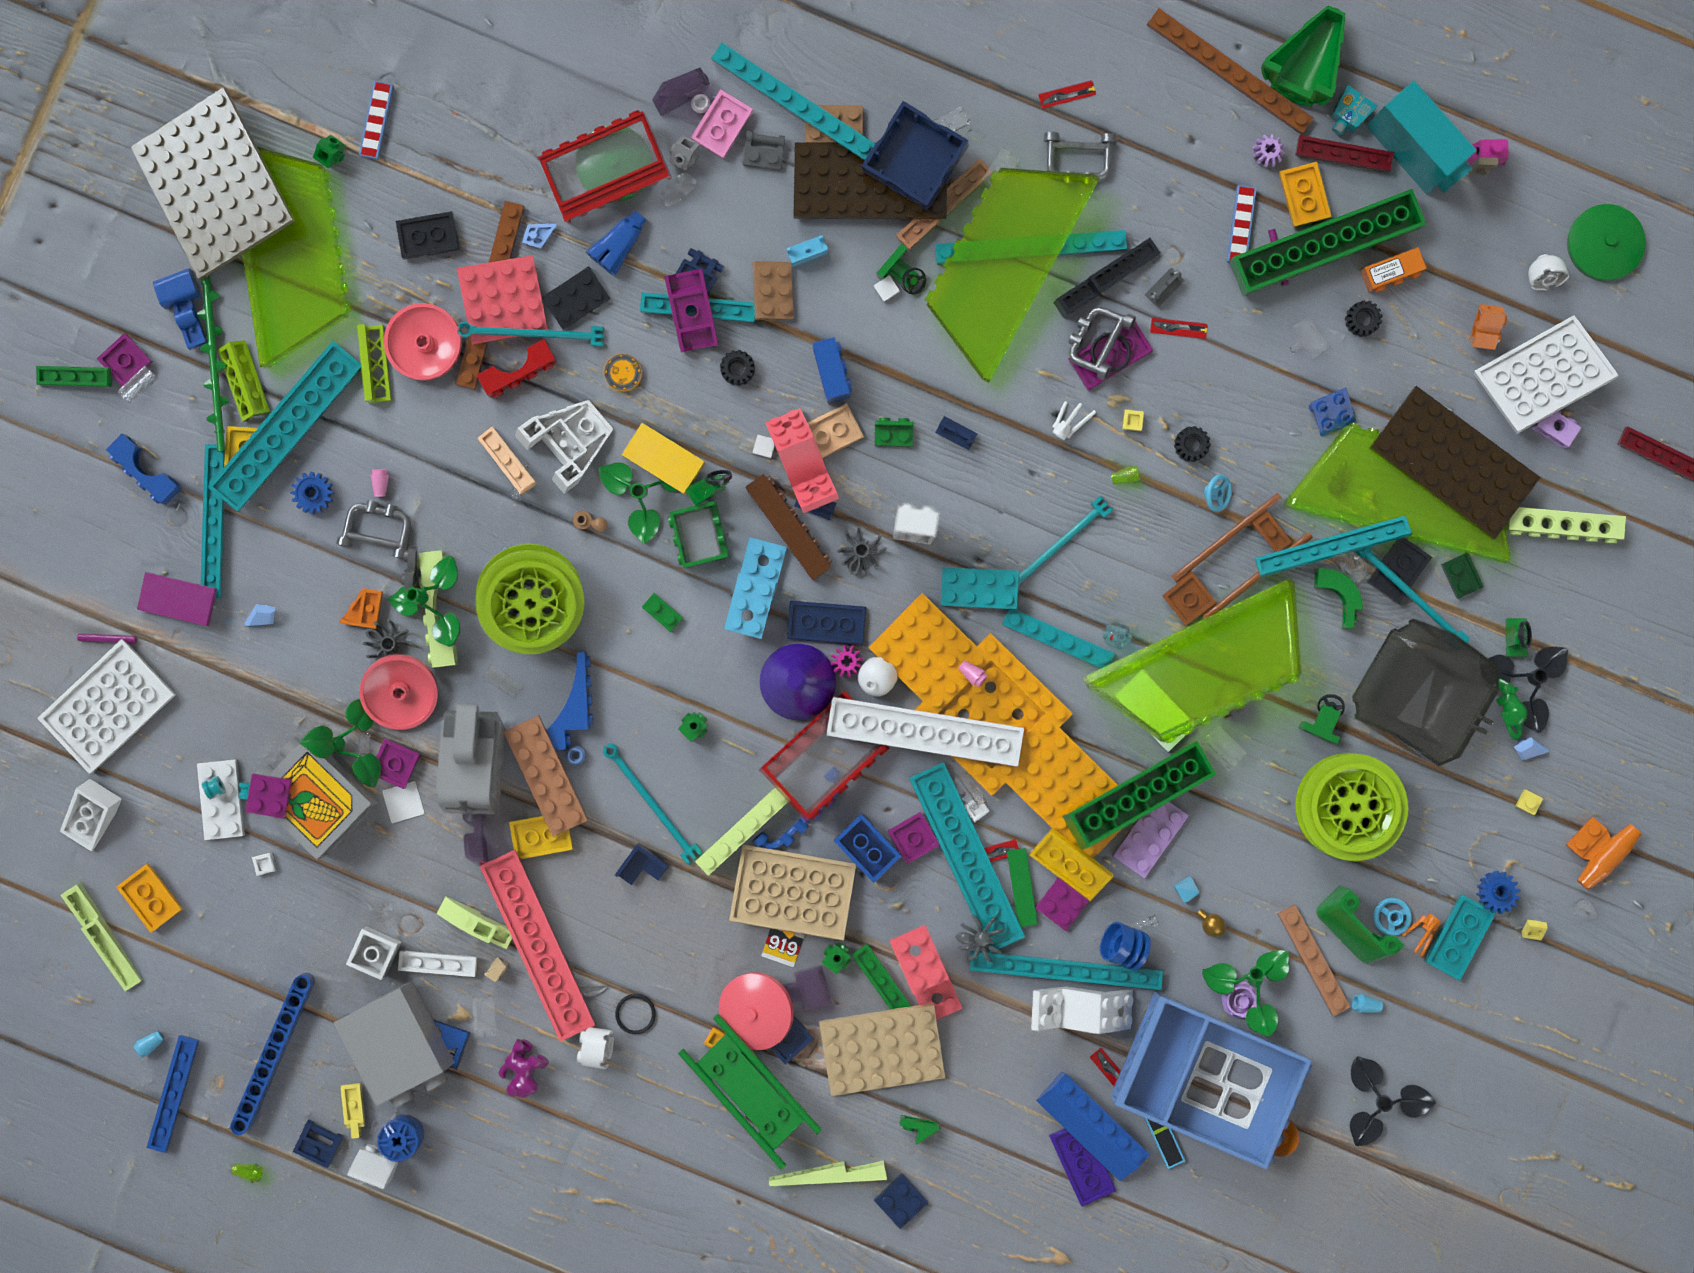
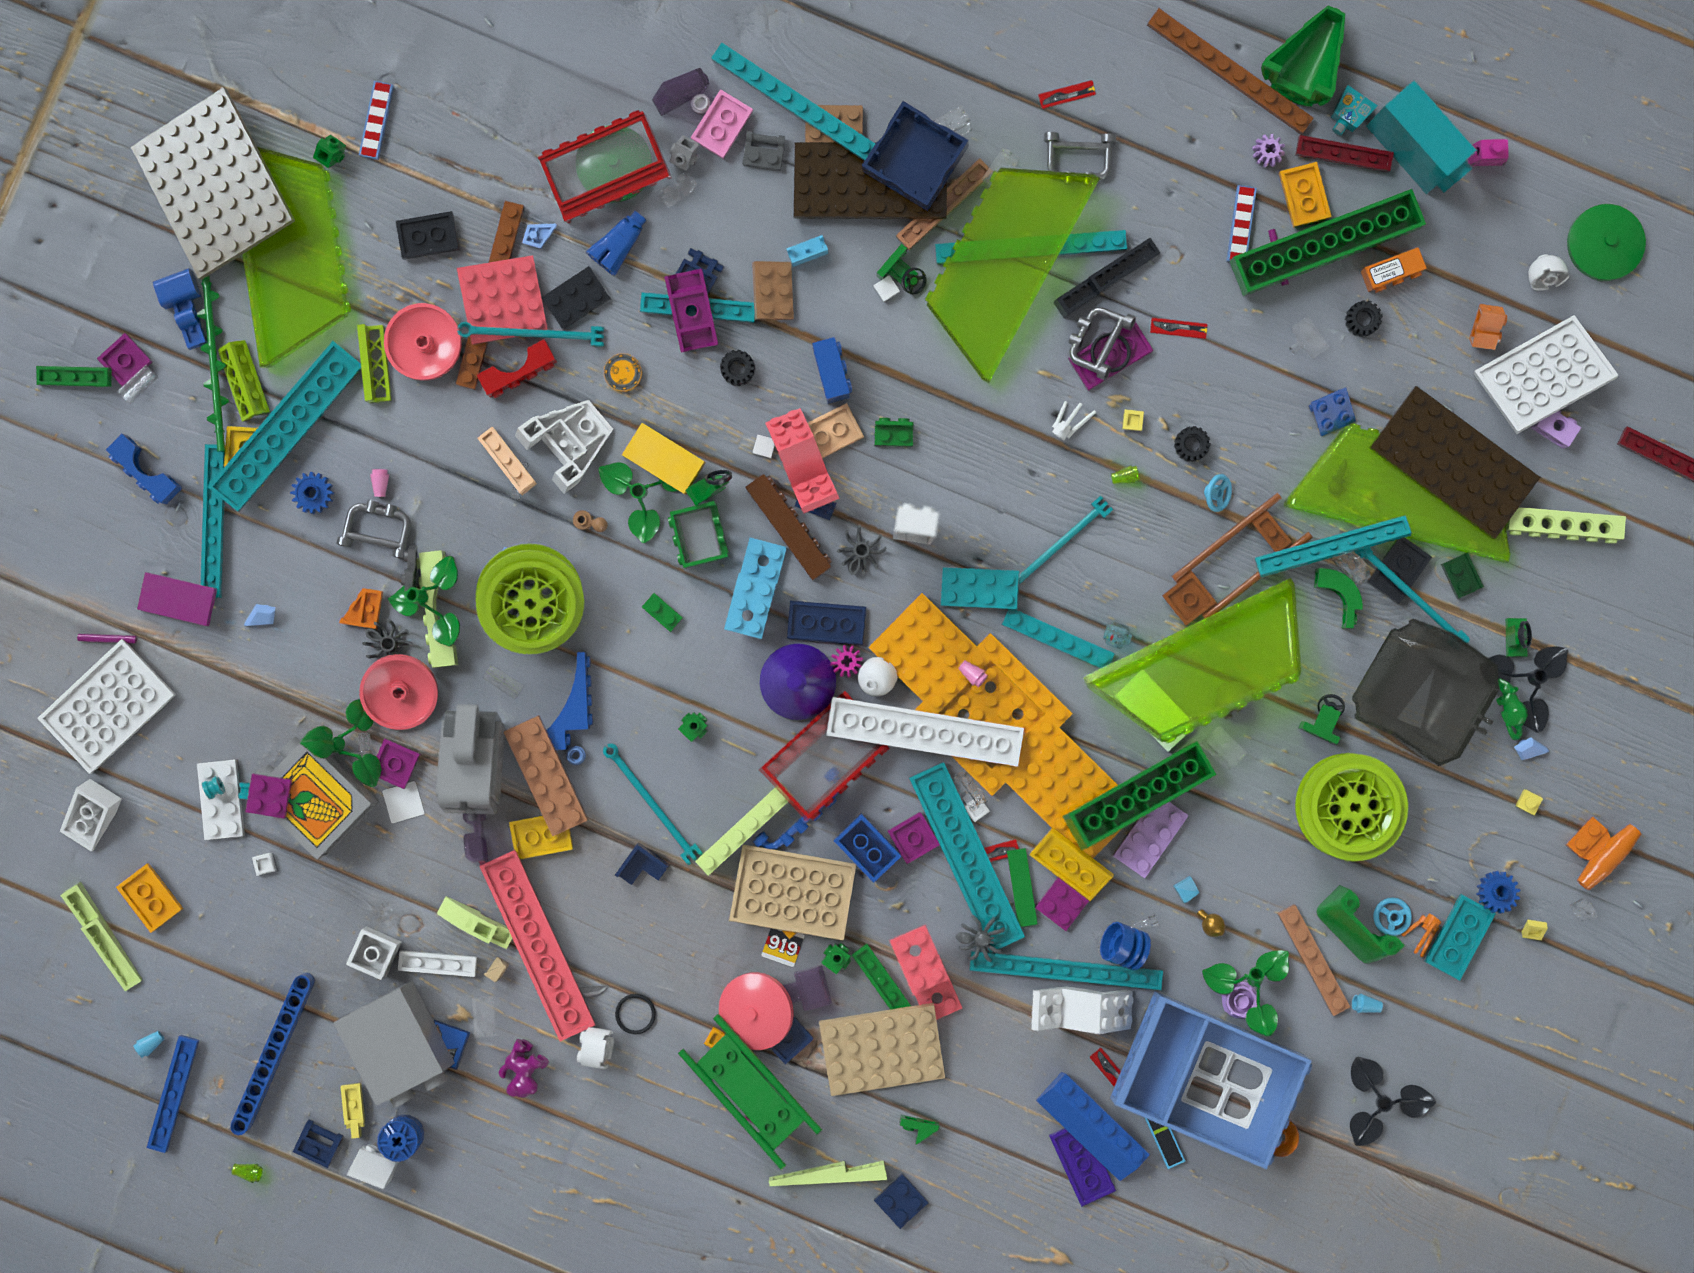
(956, 433): dark blue hinge -> none
(1164, 287): dark grey hinge -> none
(1483, 165): dark tan plate -> none

